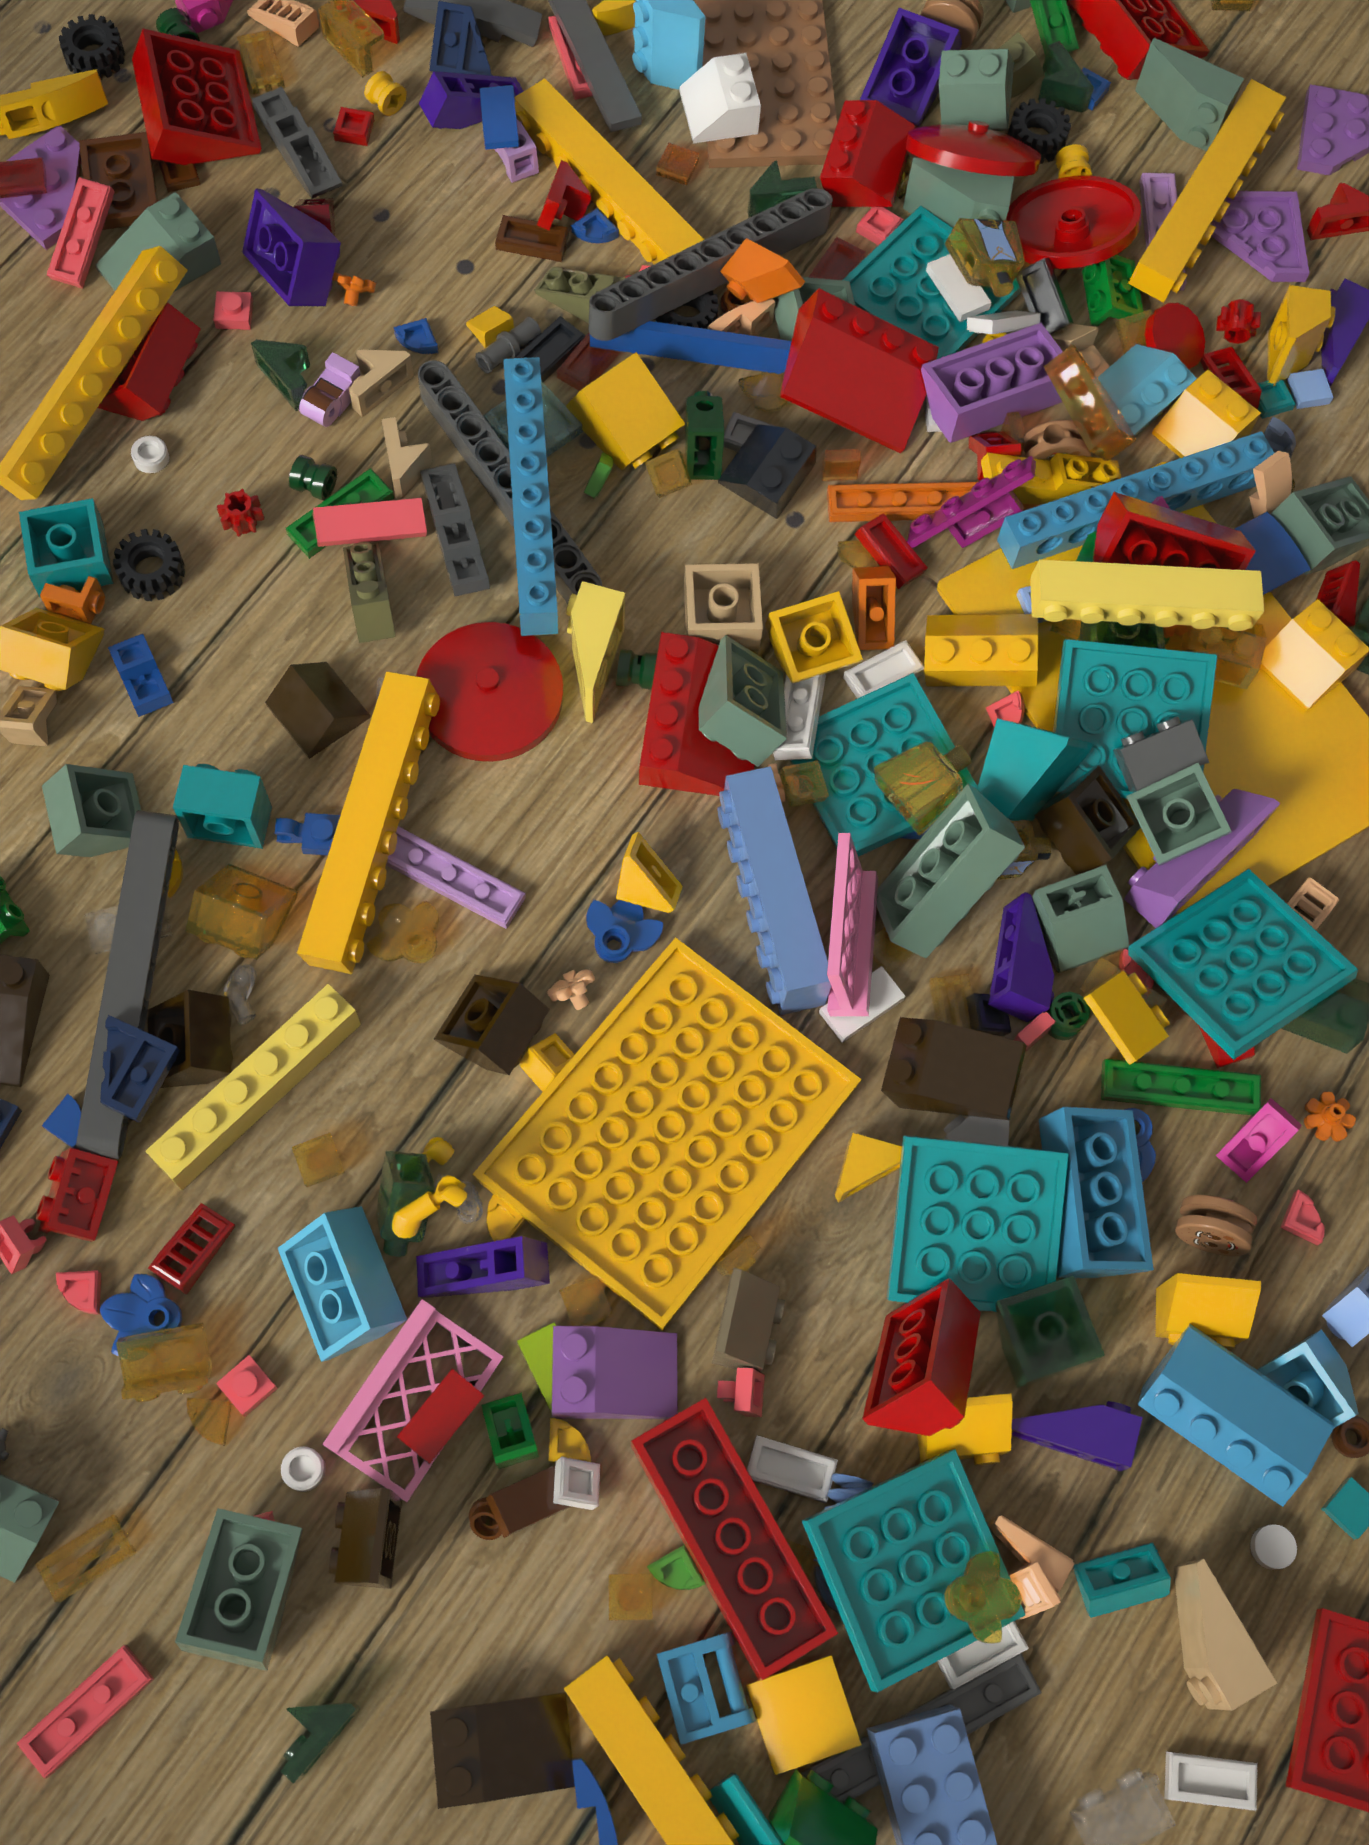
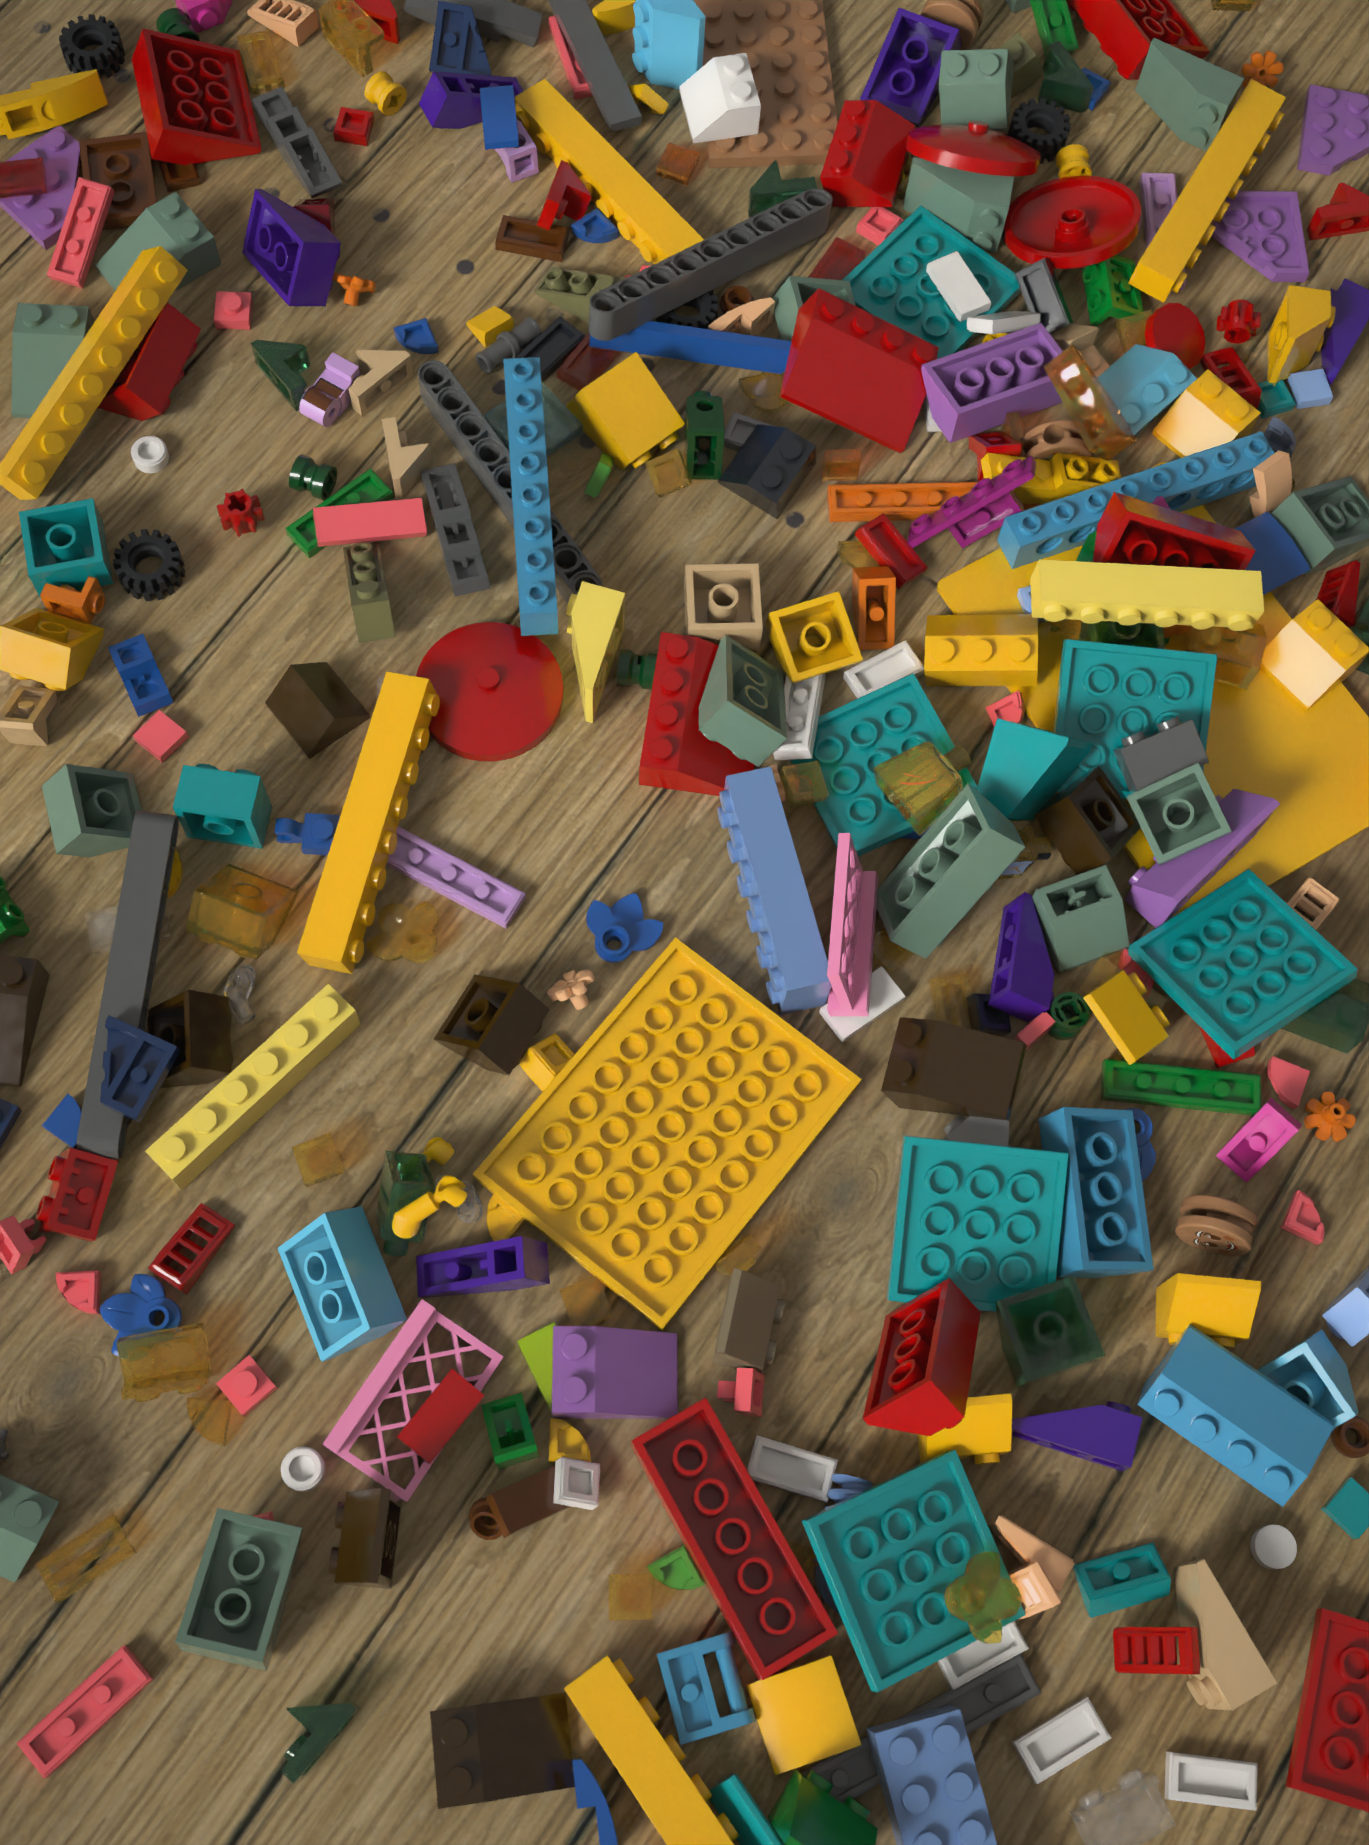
(41, 348): none -> sand green slope
(160, 736): none -> coral tile
(646, 95): none -> yellow tile
(646, 878): yellow slope -> none
(759, 273): orange slope -> none
(865, 1164): yellow slope -> none
(987, 253): clear yellow torso -> none
(1061, 1740): none -> white tile
(1154, 1650): none -> red slope
(1262, 69): none -> orange plant
(1287, 1080): none -> coral tile

